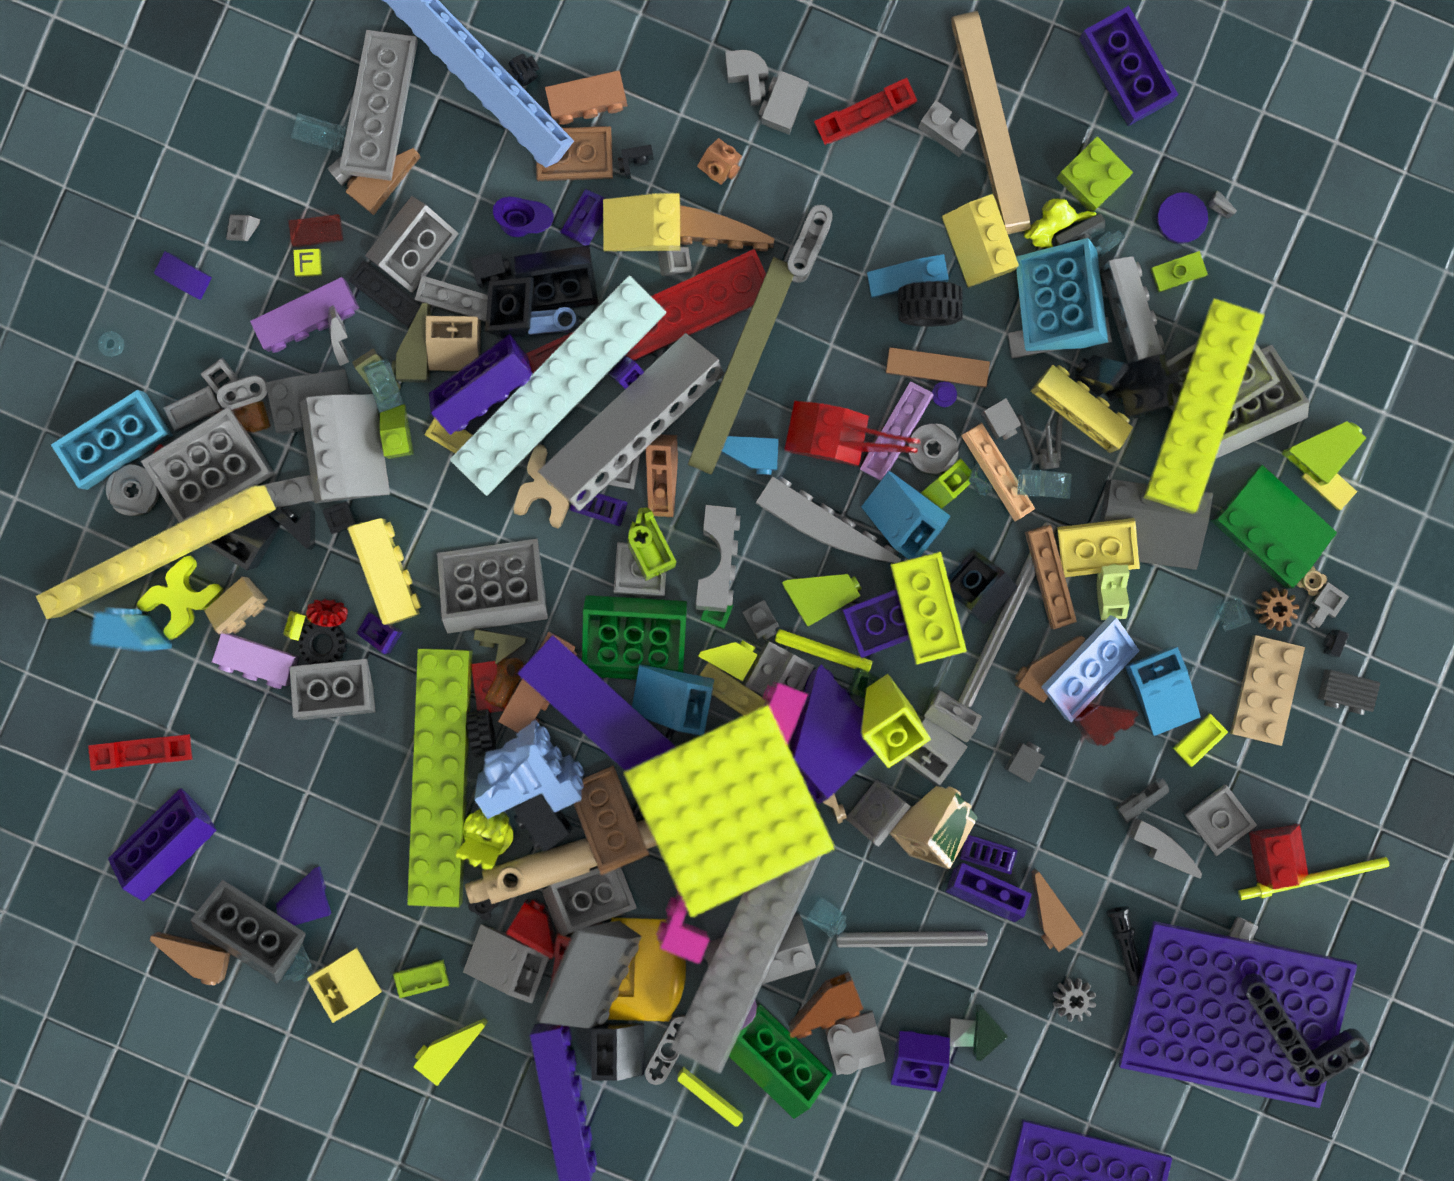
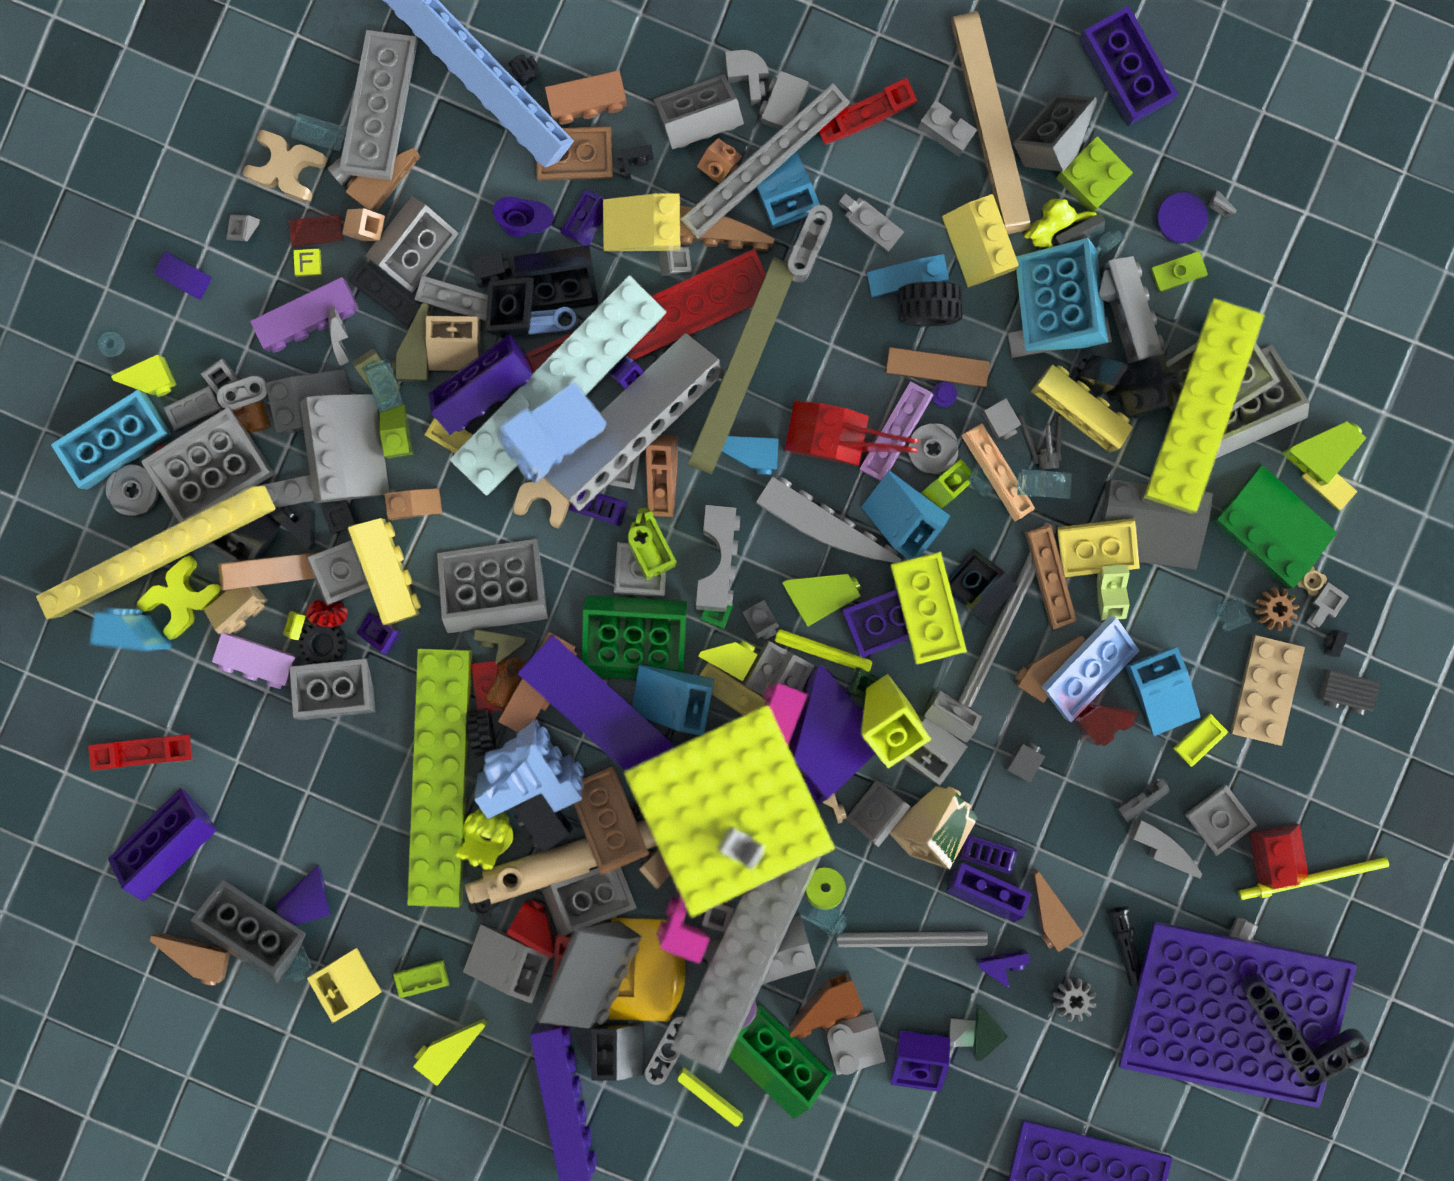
(148, 376): none -> neon yellow slope
(265, 571): none -> tile
(284, 166): none -> tan piece
(338, 572): none -> light grey plate
(363, 224): none -> light nougat brick
(413, 503): none -> medium nougat slope
(550, 432): none -> light blue brick
(655, 868): none -> tan slope
(699, 111): none -> light grey slope
(718, 916): none -> light grey brick
(741, 847): none -> light grey bracket
(765, 161): none -> light grey tile
(787, 193): none -> dark azure slope
(836, 886): none -> lime piece
(871, 222): none -> light grey hinge
(997, 964): none -> dark purple slope
(1056, 132): none -> dark grey slope
(1107, 289): none -> light grey slope

